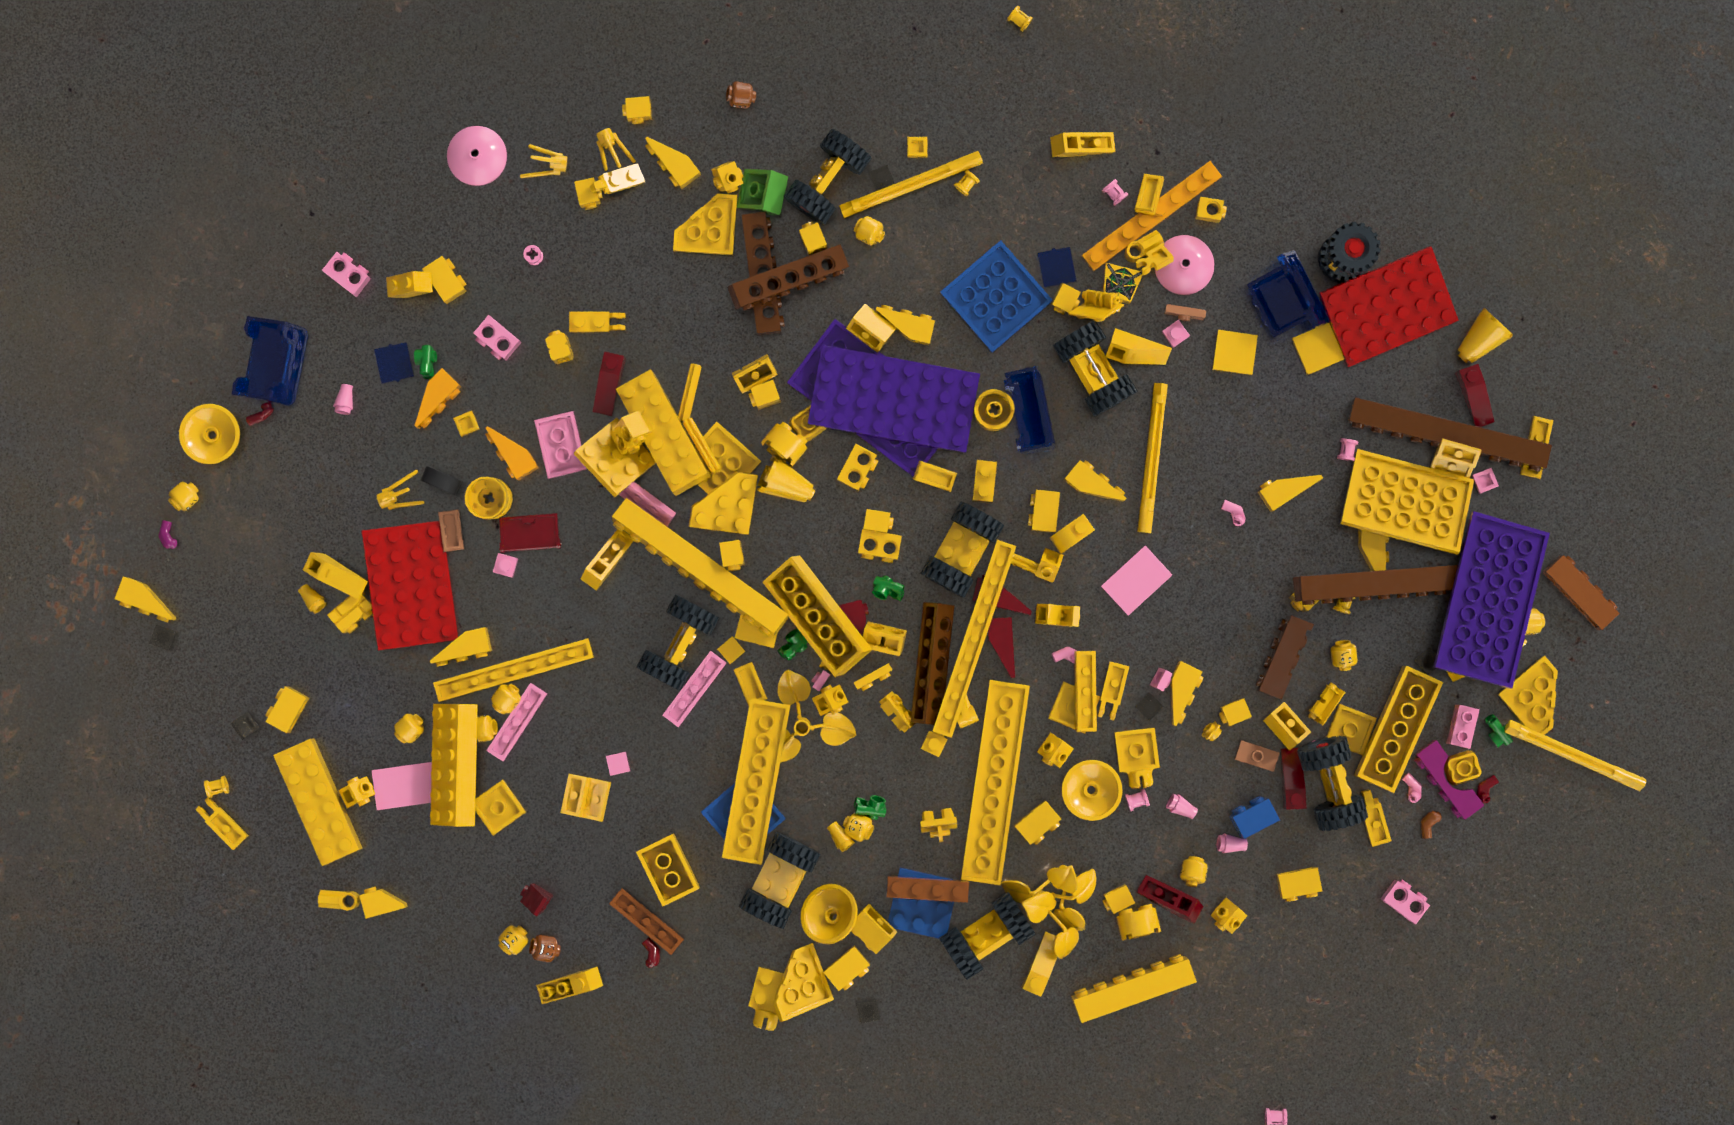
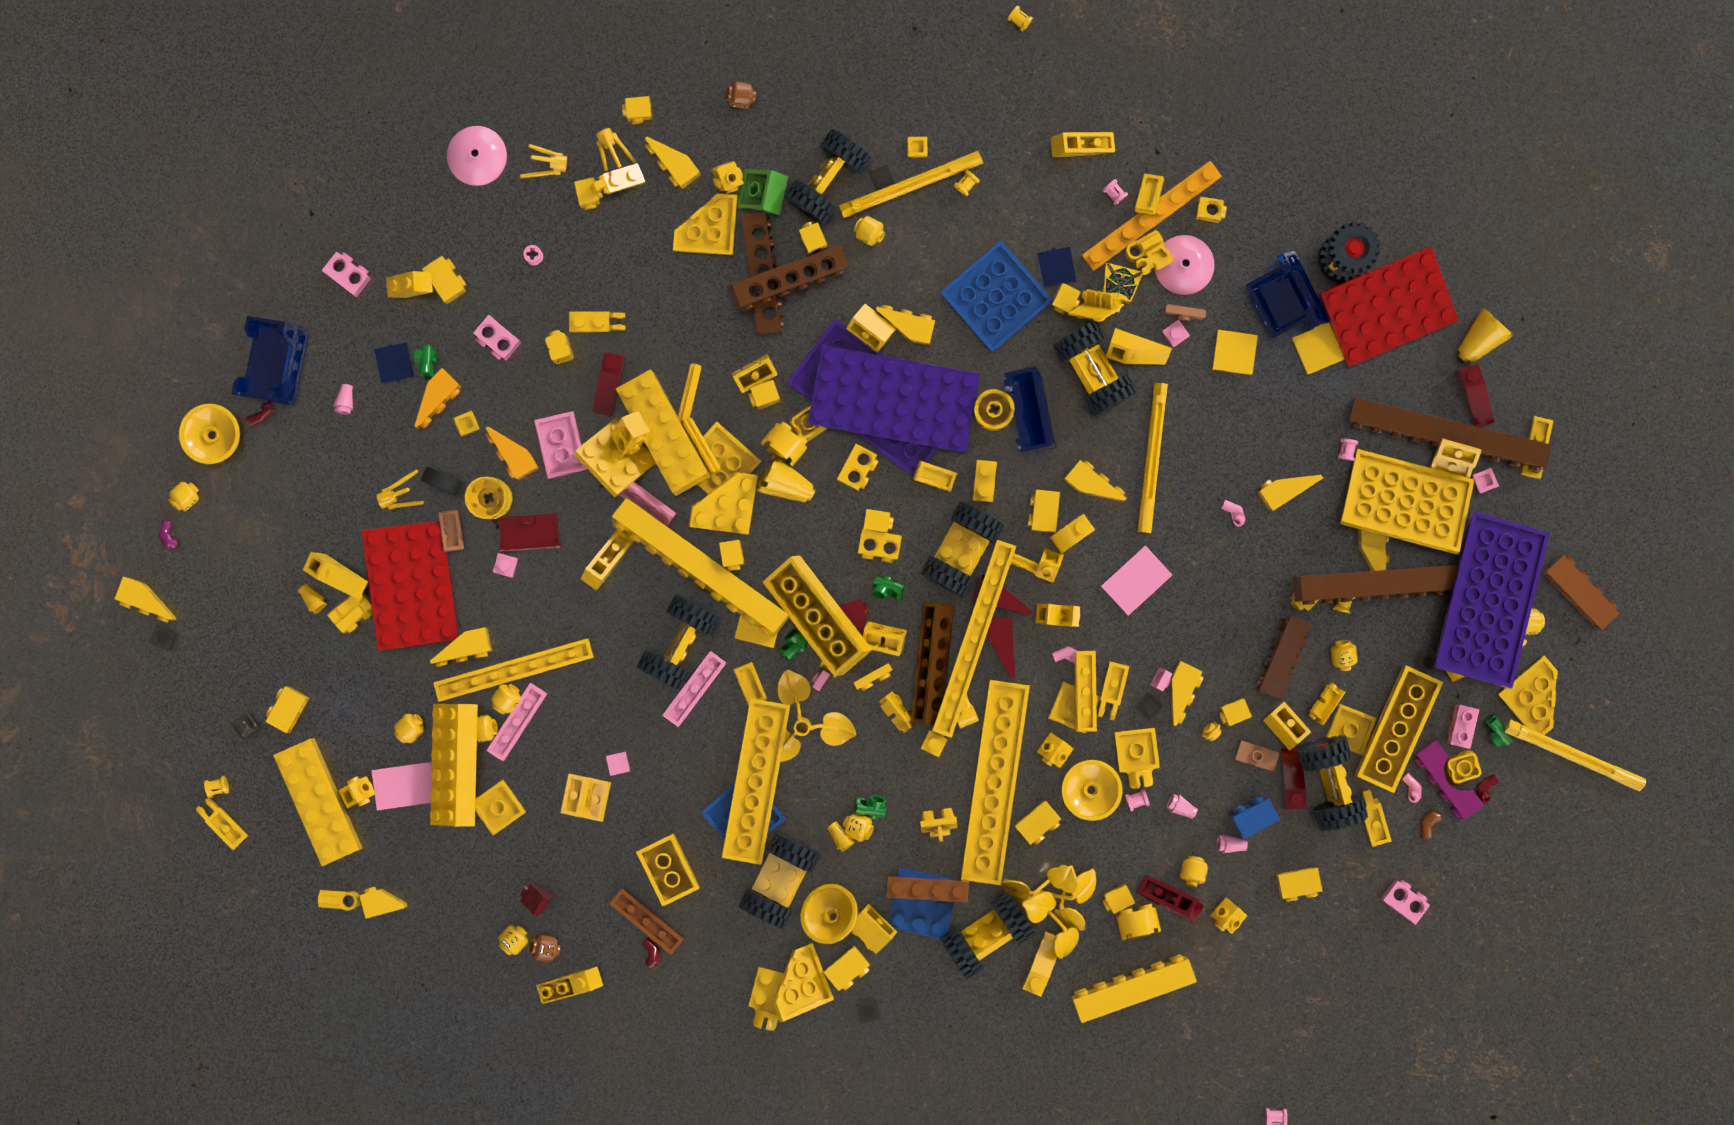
(731, 650): yellow tile -> none
(830, 700): yellow brick -> none

